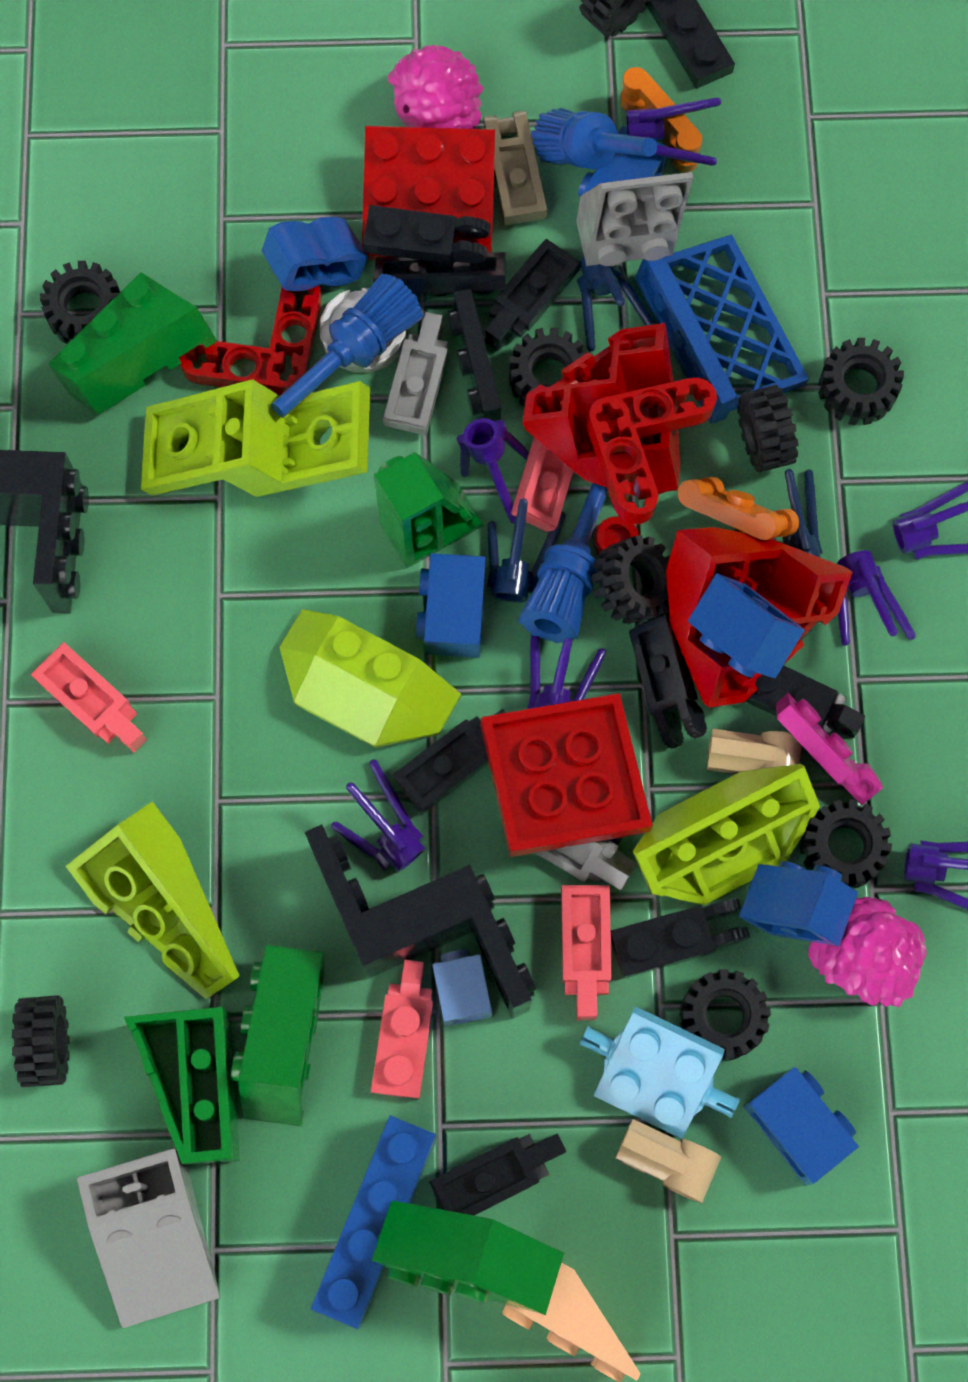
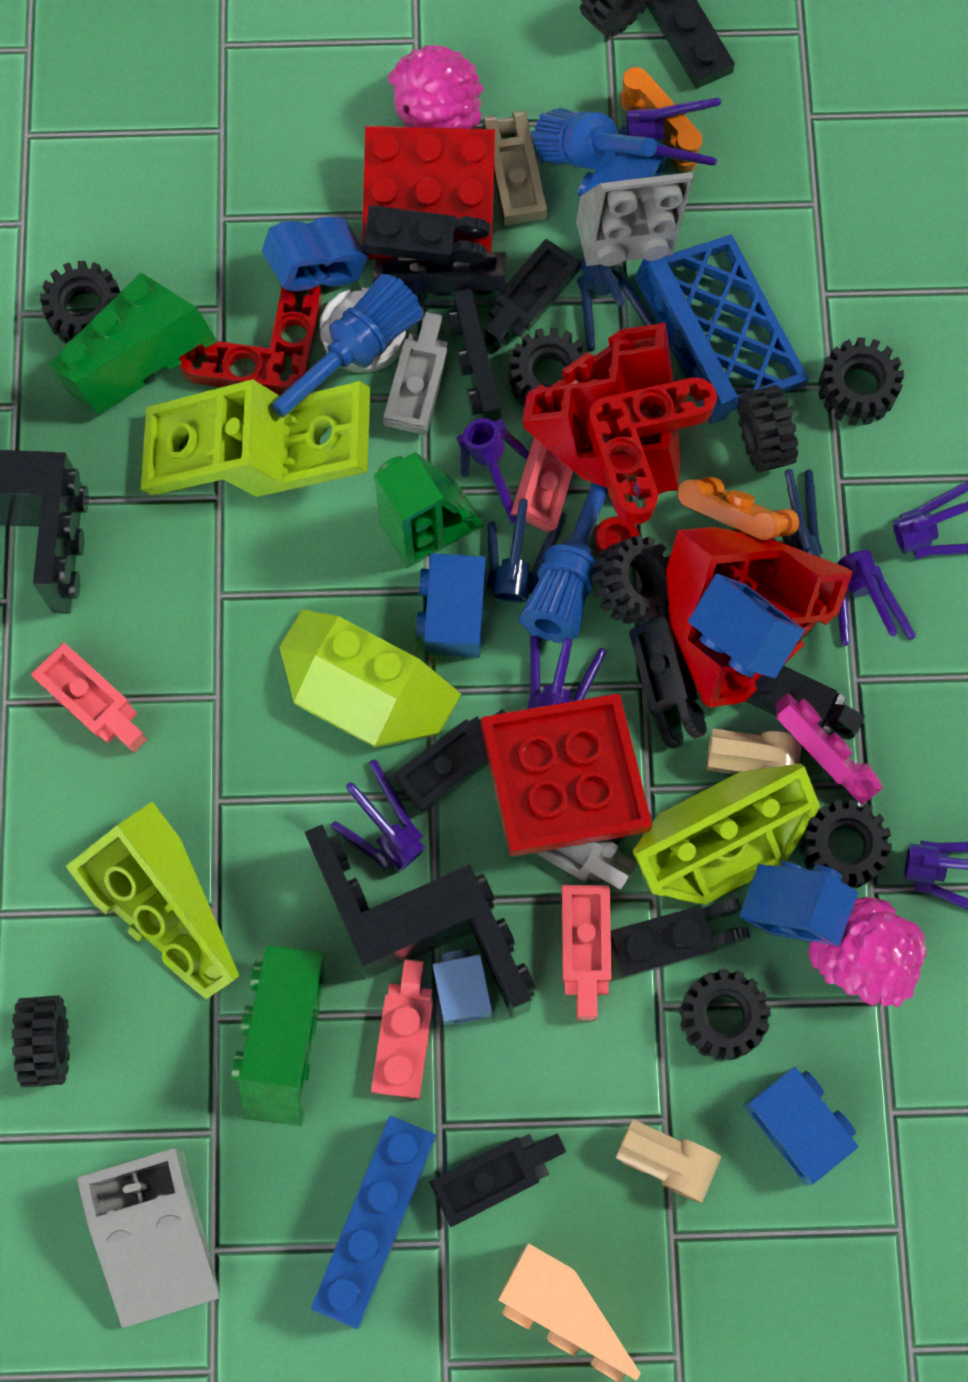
(191, 1073): green wedge -> none
(467, 1255): green wedge -> none
(659, 1072): medium azure plate -> none

